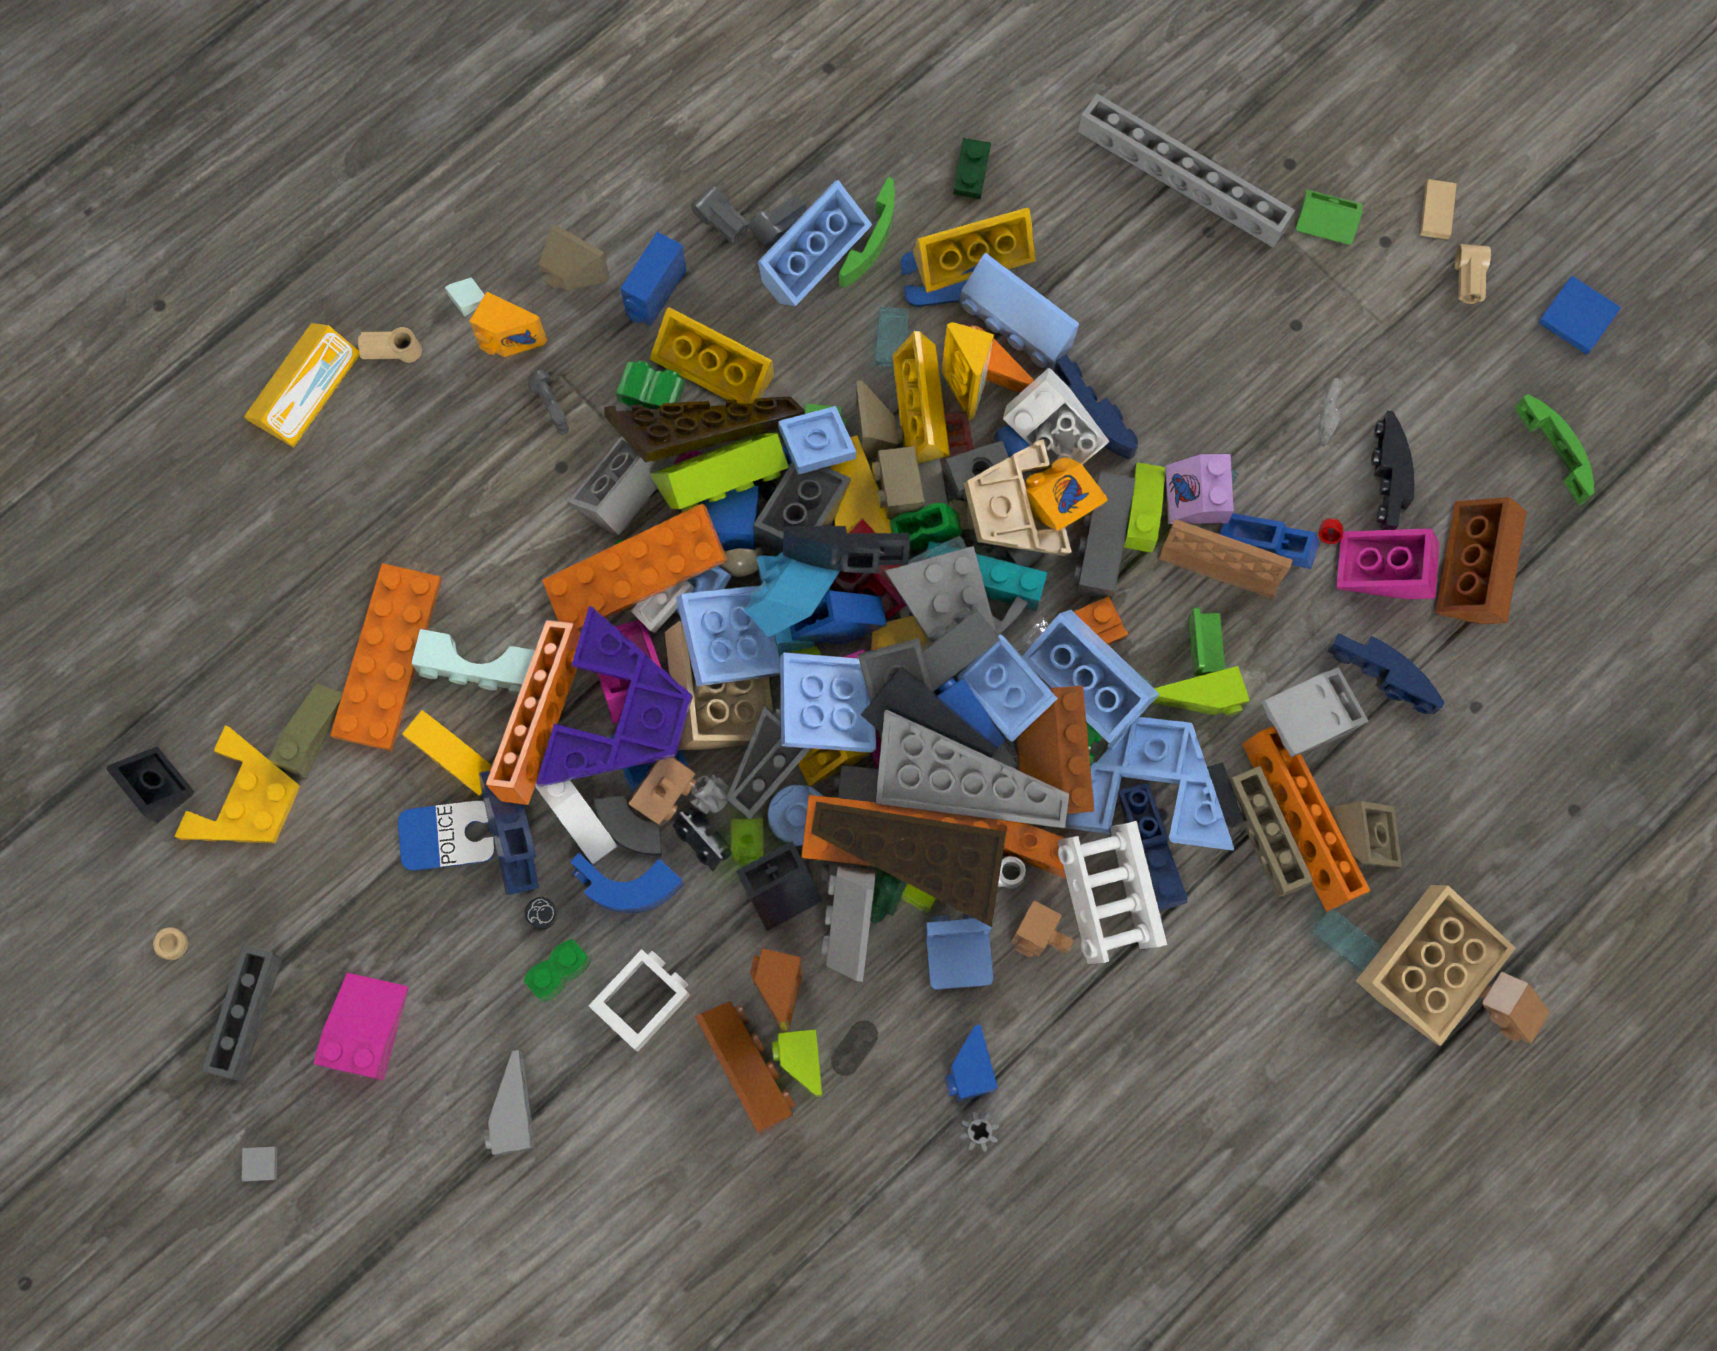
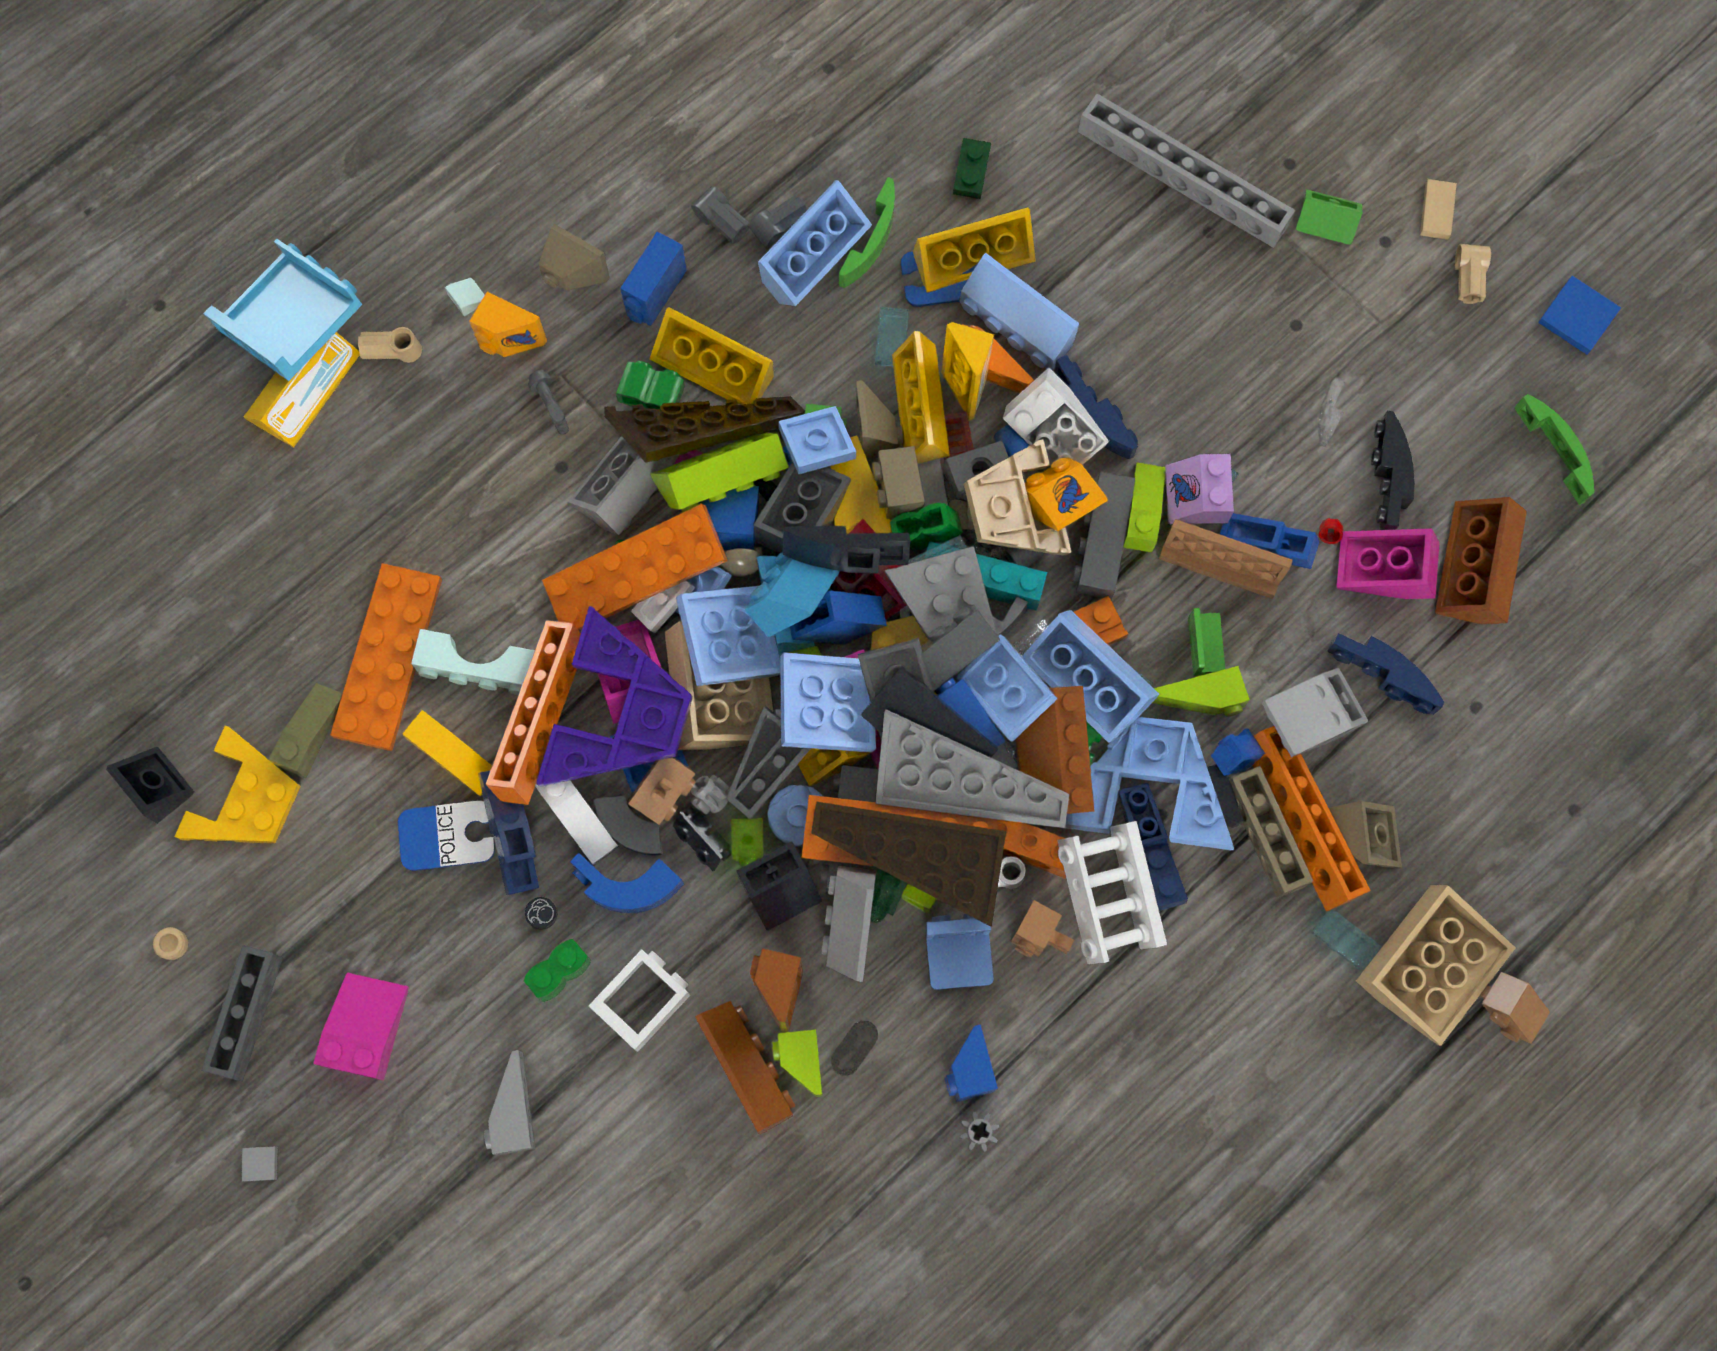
(288, 311): none -> medium azure panel
(1237, 753): none -> blue brick

